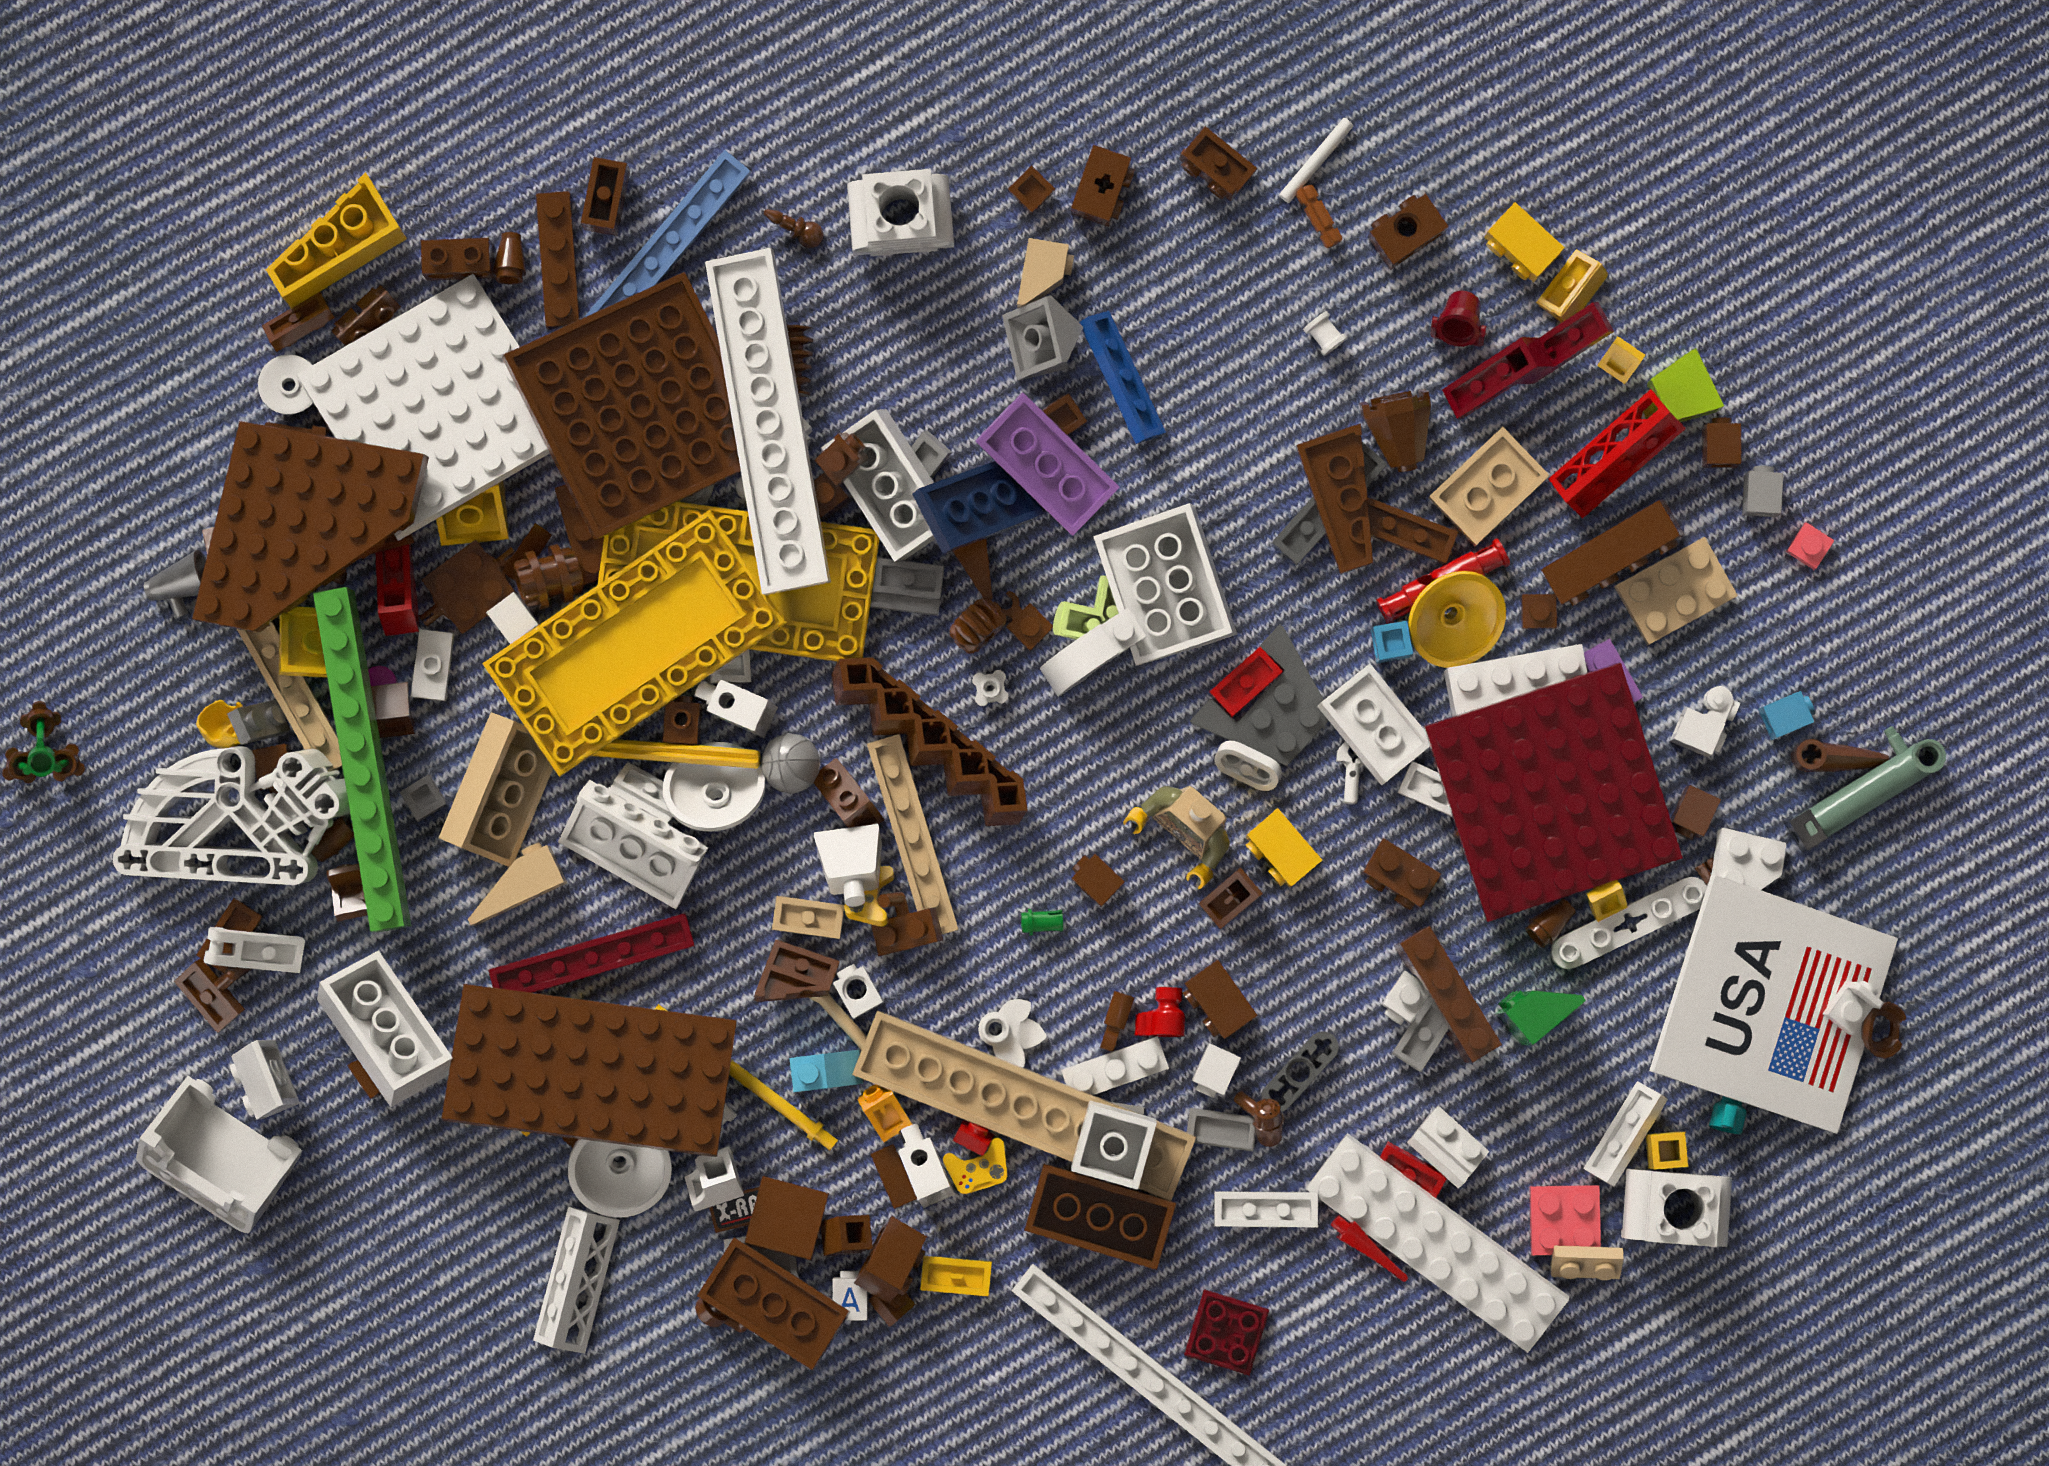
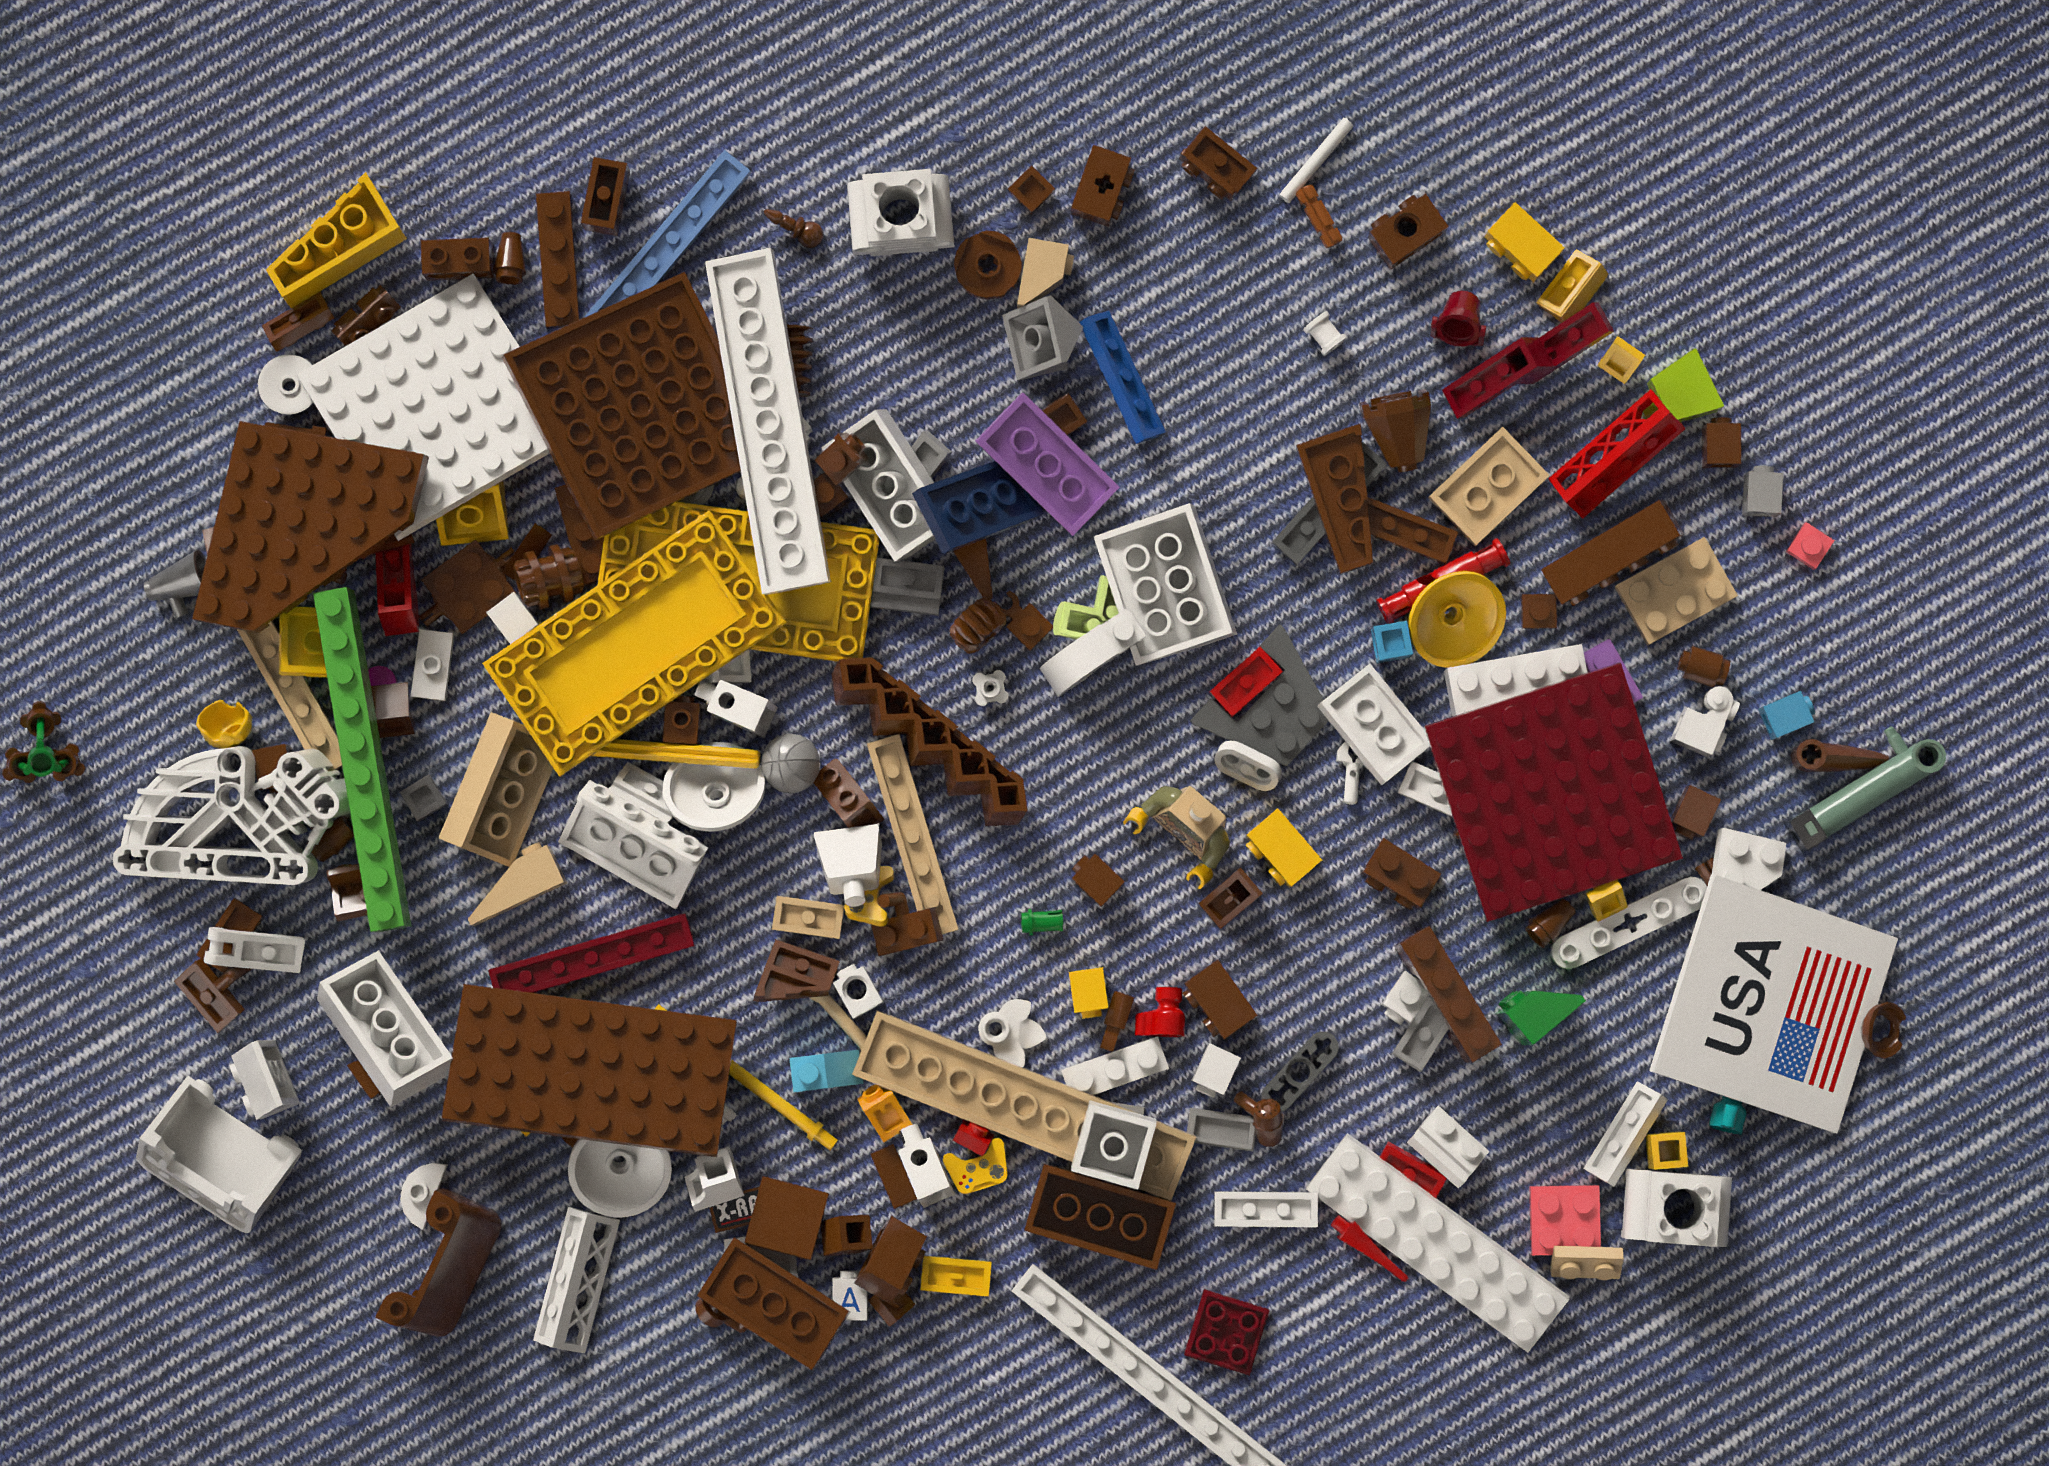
(258, 722): flat silver plate -> none
(418, 1191): none -> white plate
(454, 1271): none -> reddish brown windscreen
(995, 283): none -> reddish brown plate
(1088, 992): none -> yellow brick
(1703, 666): none -> reddish brown brick
(1852, 1005): white bracket -> none

